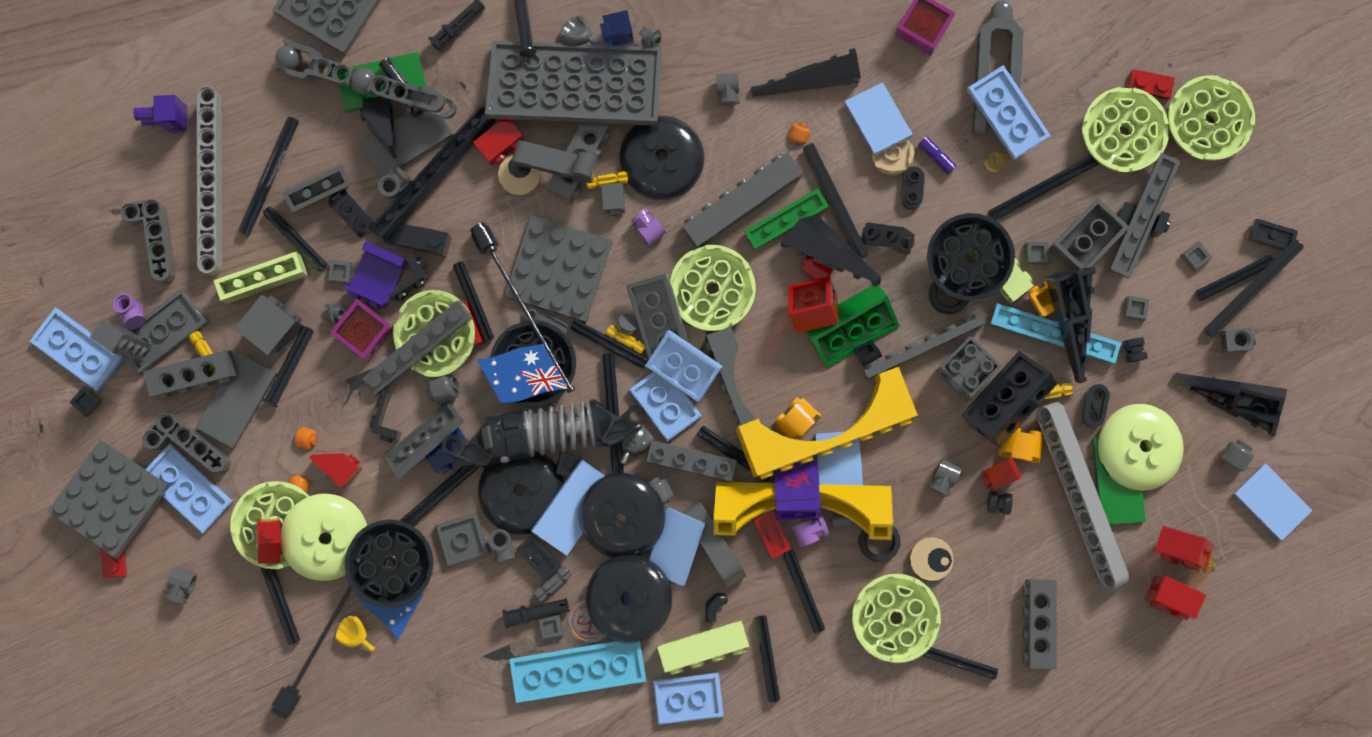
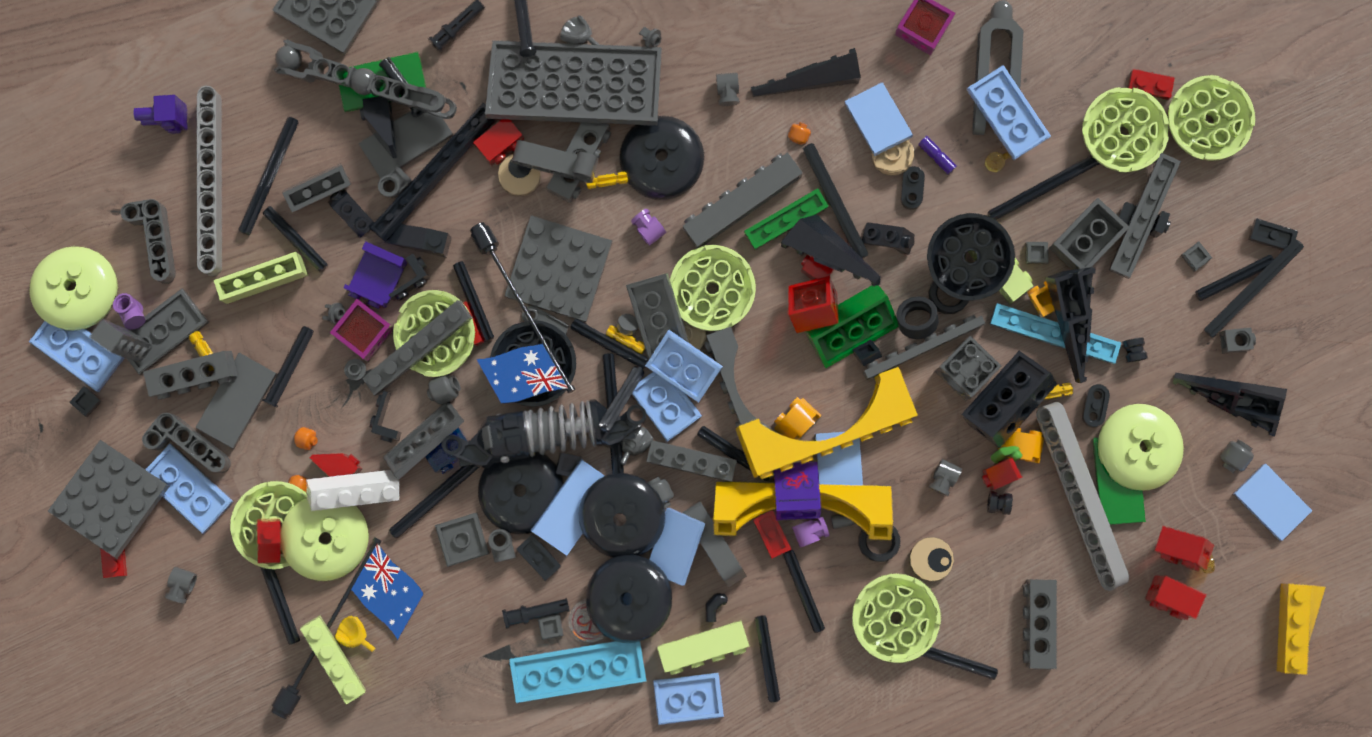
(87, 302): none -> yellowish green brick
(270, 326): dark grey brick -> none
(333, 659): none -> yellowish green brick
(340, 272): dark grey tile -> none
(352, 490): none -> white brick
(355, 369): none -> dark grey plate
(366, 563): black brick -> none
(552, 583): dark grey axle -> none
(613, 199): dark grey brick -> none
(617, 28): clear blue brick -> none
(621, 399): none -> black axle
(921, 331): none -> black tyre
(1002, 453): none -> bright green arm
(1136, 308): dark grey tile -> none
(1296, 622): none -> yellow wedge

